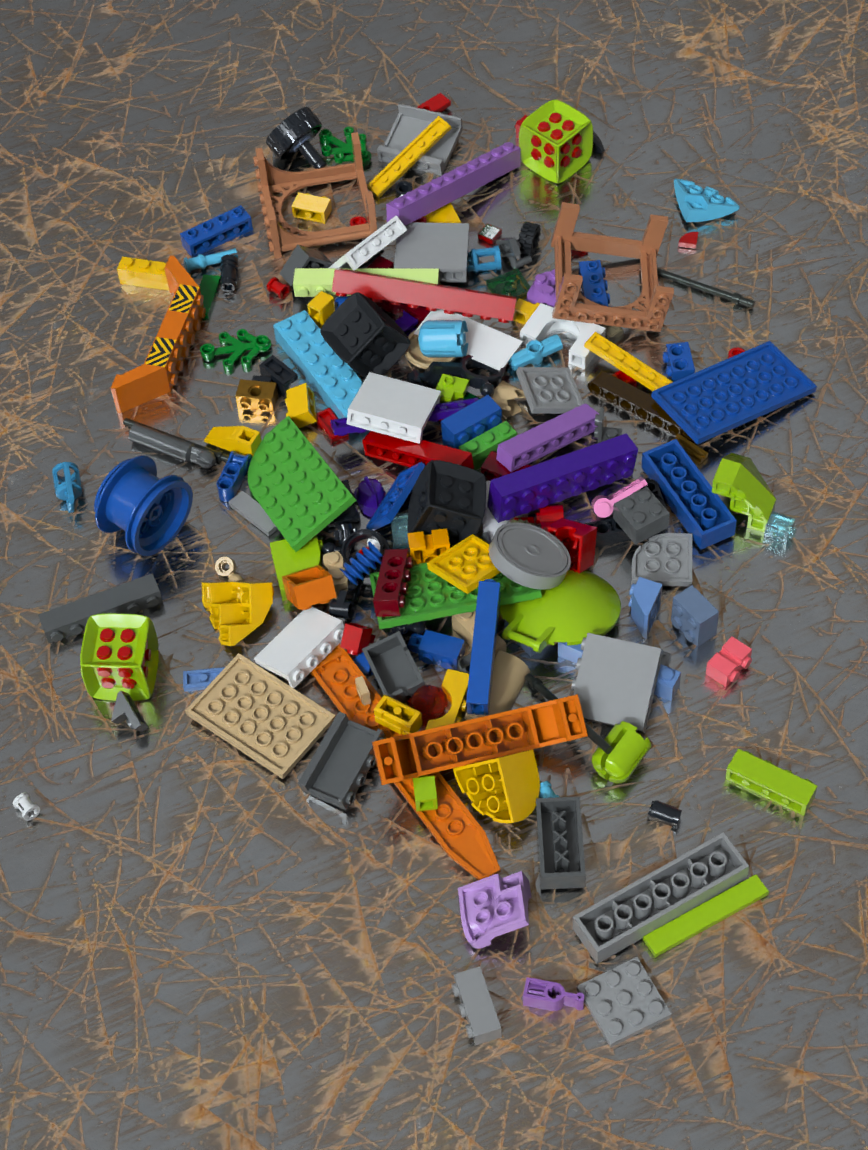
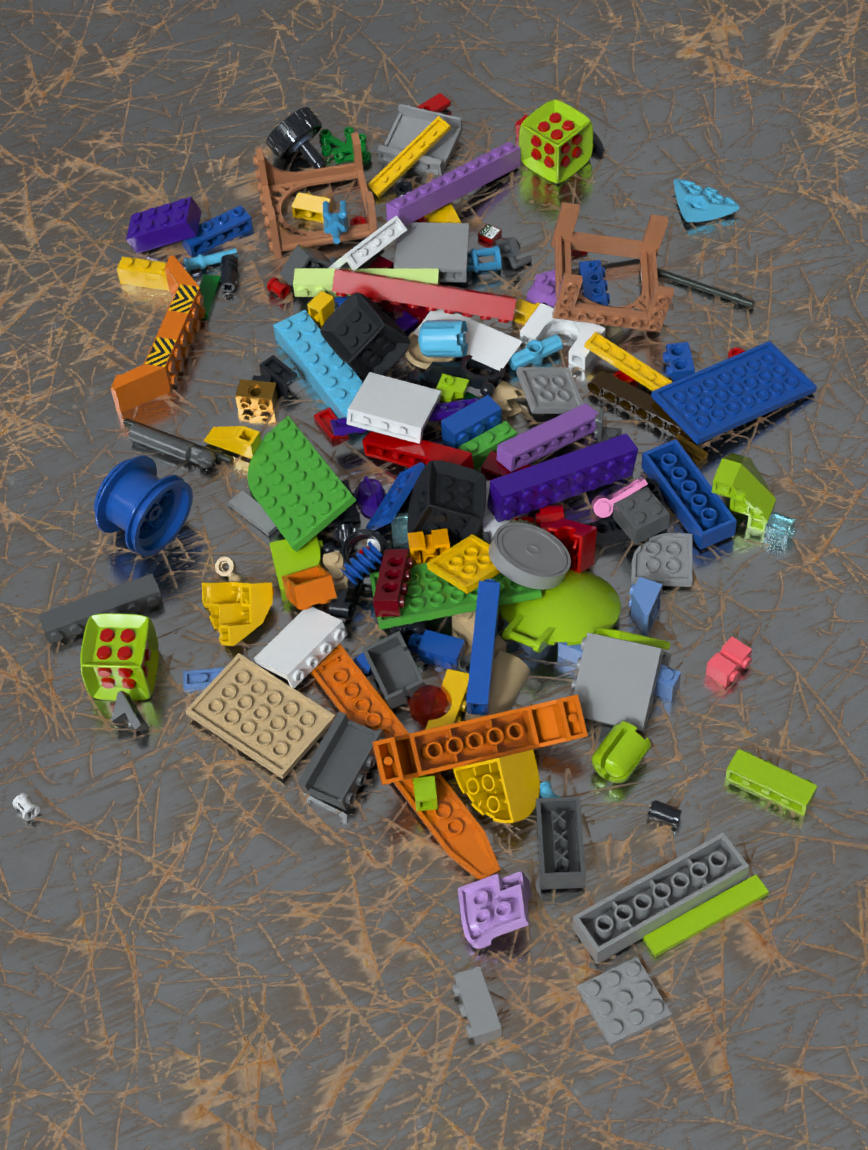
(68, 489): dark azure piece -> none
(164, 225): none -> dark purple brick
(232, 475): blue piece -> none
(258, 344): green plant -> none
(301, 405): yellow brick -> none
(335, 222): none -> dark azure plant
(356, 638): red brick -> none
(362, 690): tan tile -> none
(397, 716): yellow brick -> none
(509, 284): clear green tile -> none
(529, 238): black tyre -> none
(537, 685): pearl dark grey bar -> none
(540, 995): medium lavender piece -> none
(626, 636): none -> lime tile
(689, 240): red tile -> none
(694, 616): sand blue brick -> none

